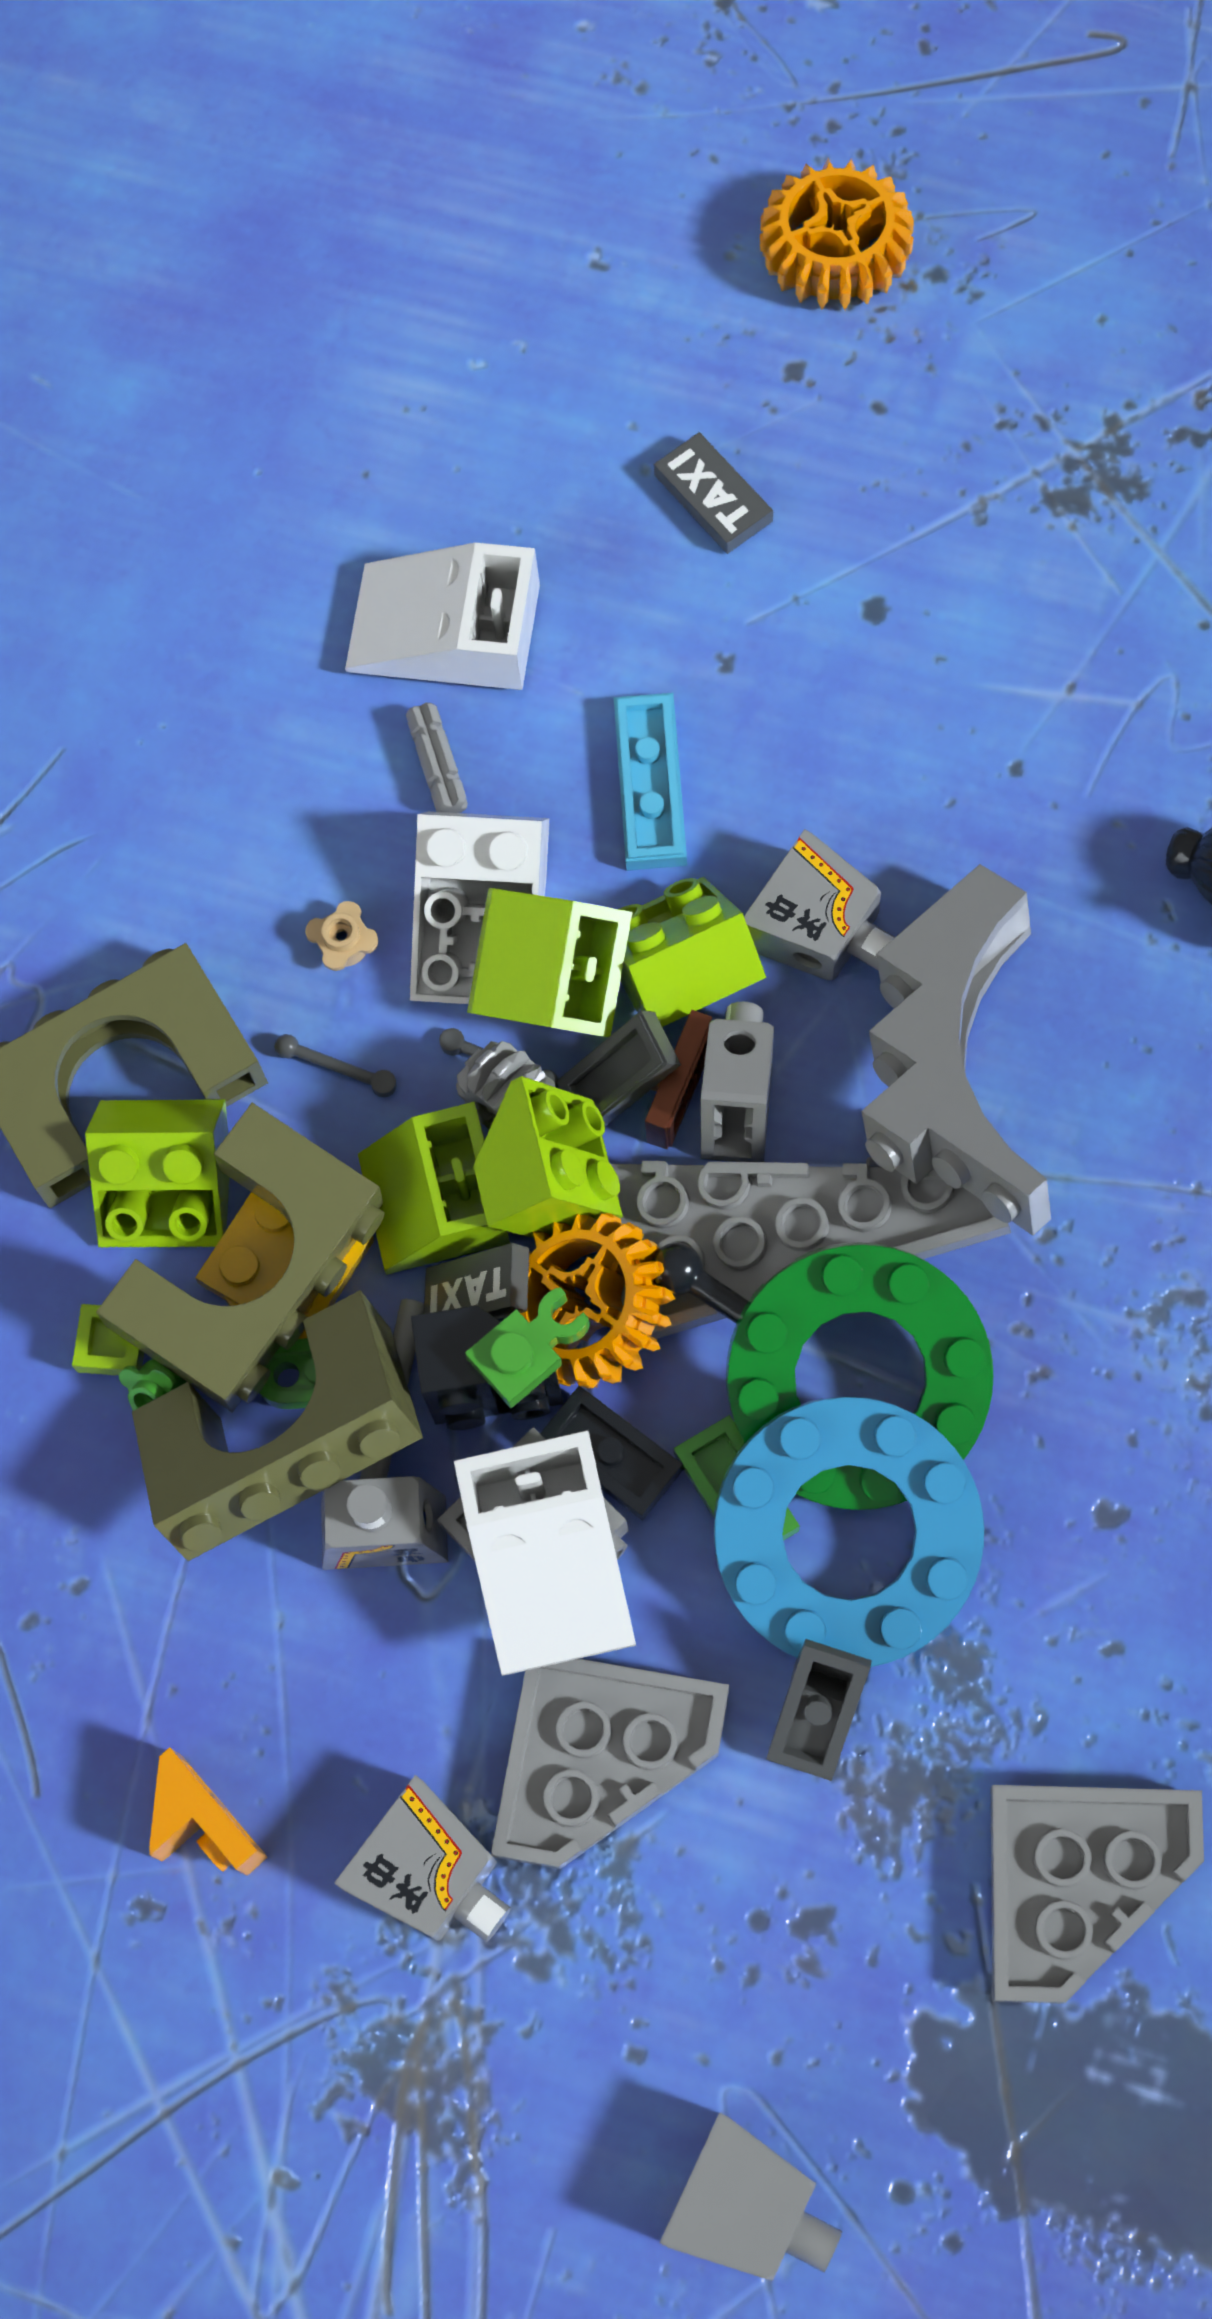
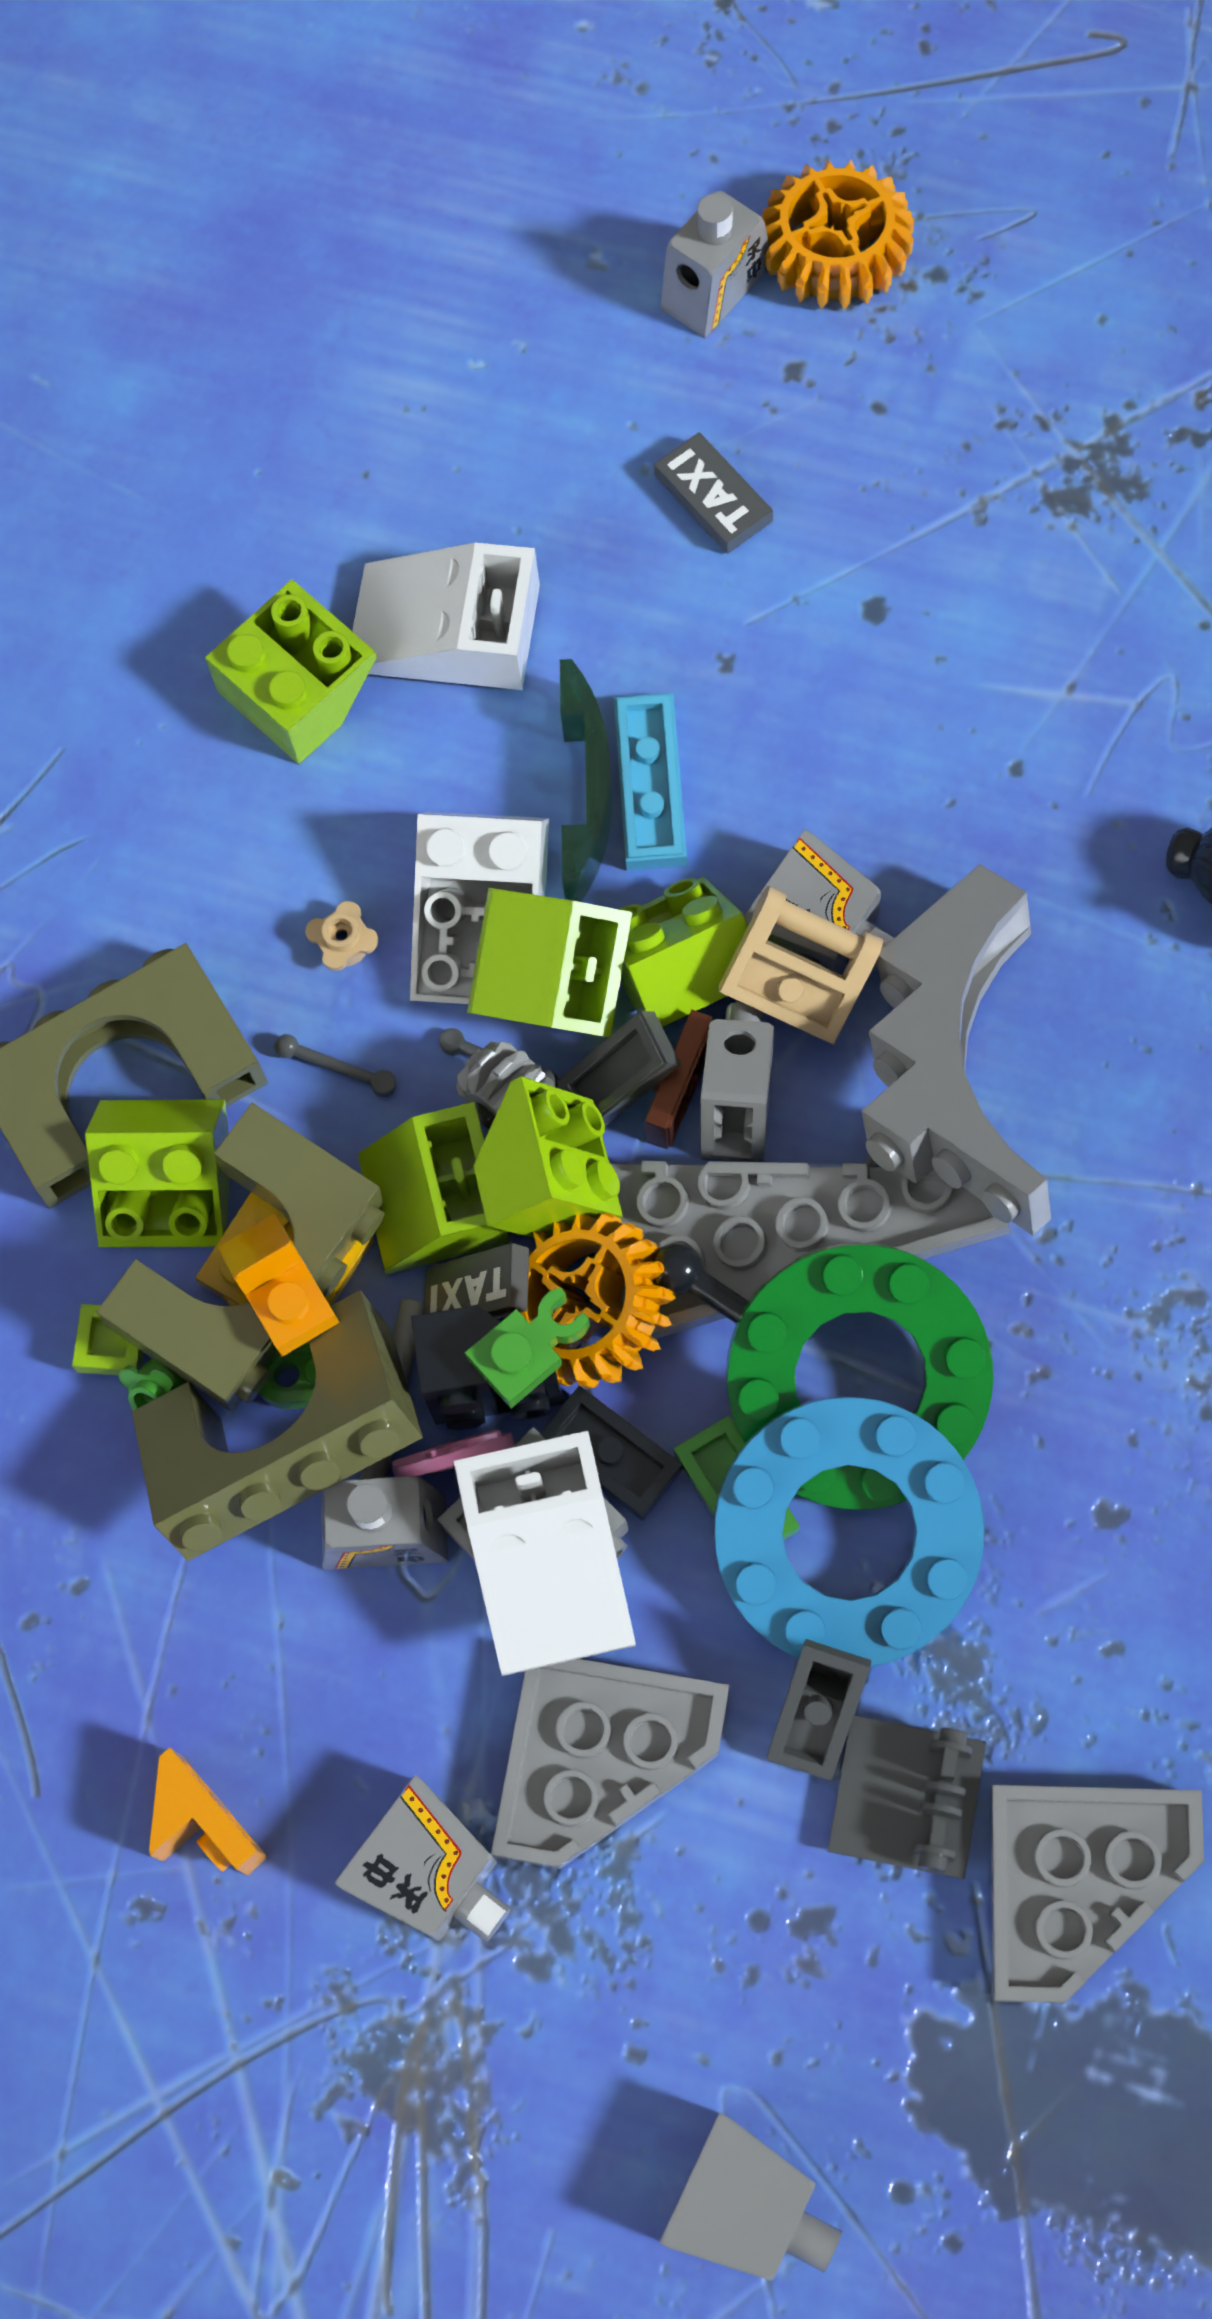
(278, 1285): none -> light orange slope
(292, 670): none -> lime slope
(436, 758): light grey axle -> none
(443, 1456): none -> bright pink wheel
(585, 843): none -> clear green slope
(713, 262): none -> light grey torso
(790, 984): none -> tan plate
(907, 1796): none -> dark grey hinge

